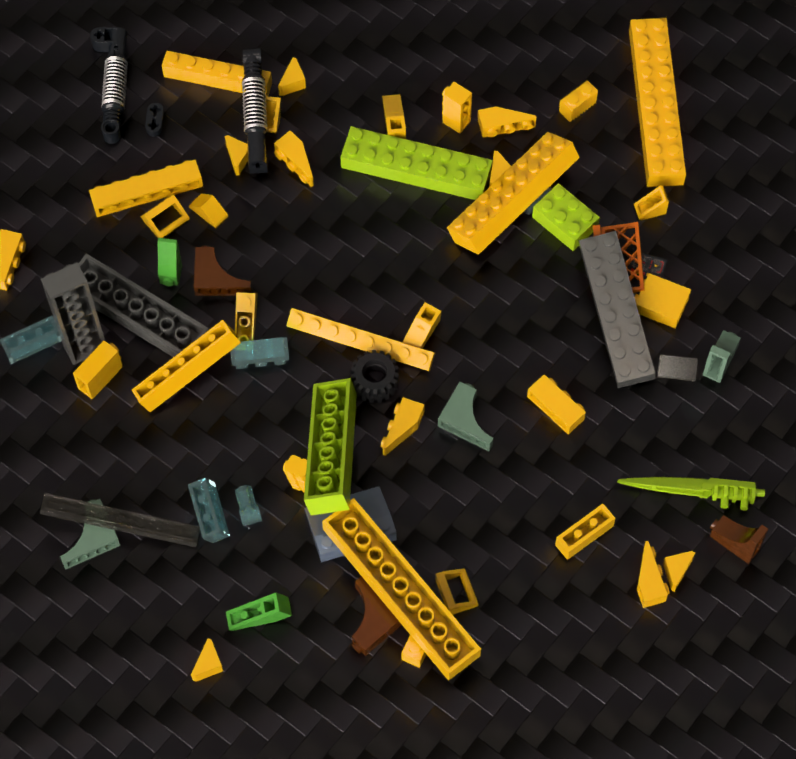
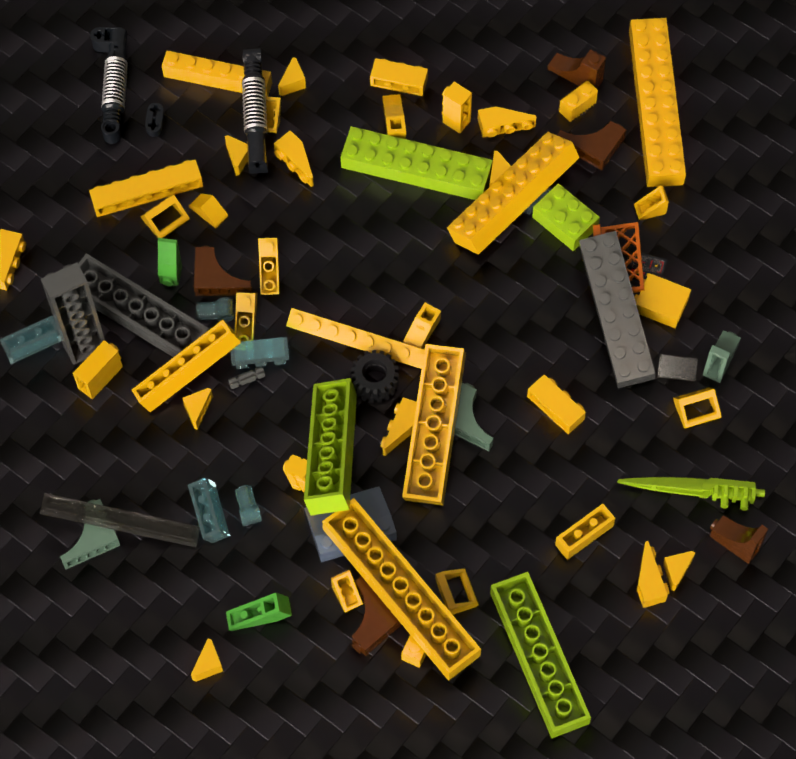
(197, 405): none -> yellow slope
(219, 310): none -> clear light blue piece
(246, 377): none -> dark grey axle
(269, 266): none -> yellow slope
(346, 590): none -> yellow slope
(399, 77): none -> yellow brick
(434, 424): none -> yellow brick
(540, 655): none -> lime brick
(580, 69): none -> reddish brown arch
(598, 146): none -> reddish brown arch
(681, 401): none -> yellow tile

